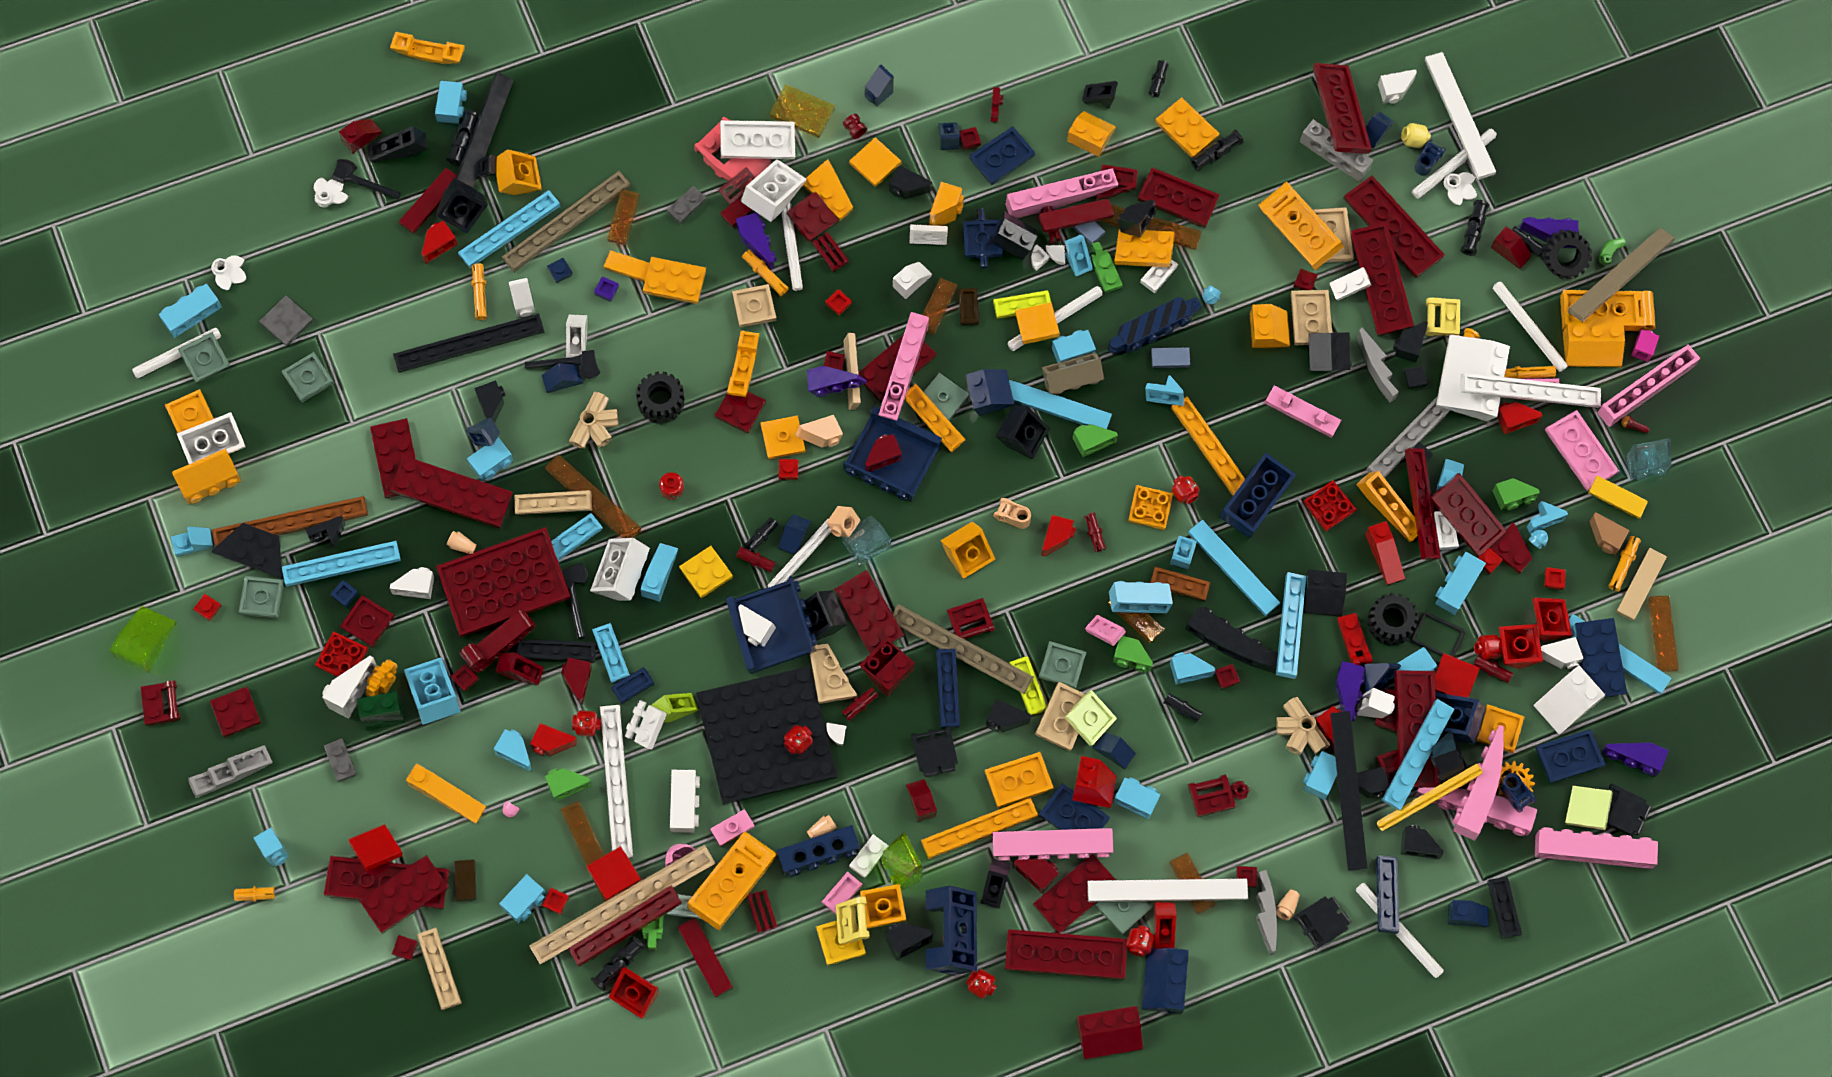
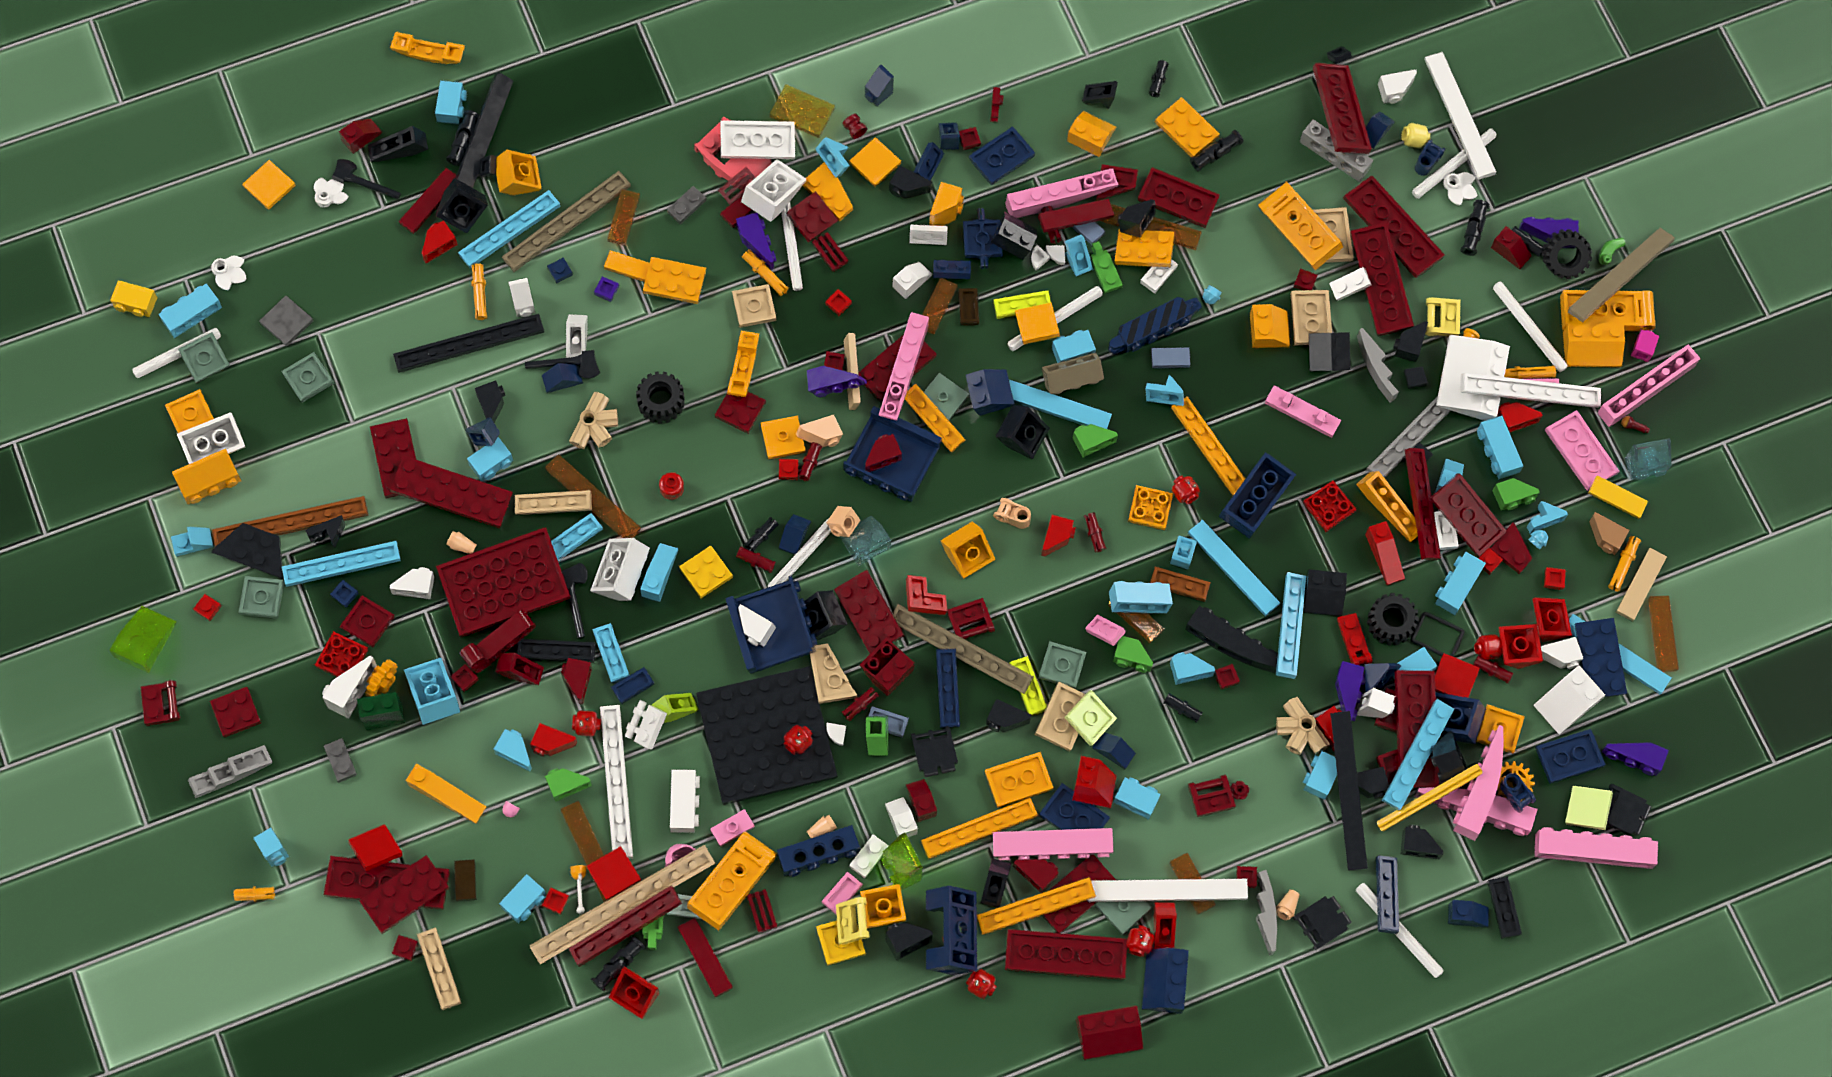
(133, 299): none -> yellow brick
(268, 184): none -> light orange tile
(578, 873): none -> hinge
(810, 461): none -> dark red pin
(832, 155): none -> medium azure slope
(877, 735): none -> bright green slope
(896, 723): none -> sand blue tile
(901, 817): none -> white slope
(921, 601): none -> red plate
(929, 161): none -> dark blue plate
(952, 269): none -> dark blue plate
(1036, 906): none -> light orange tile
(1339, 55): none -> black tile
(1499, 447): none -> medium azure brick

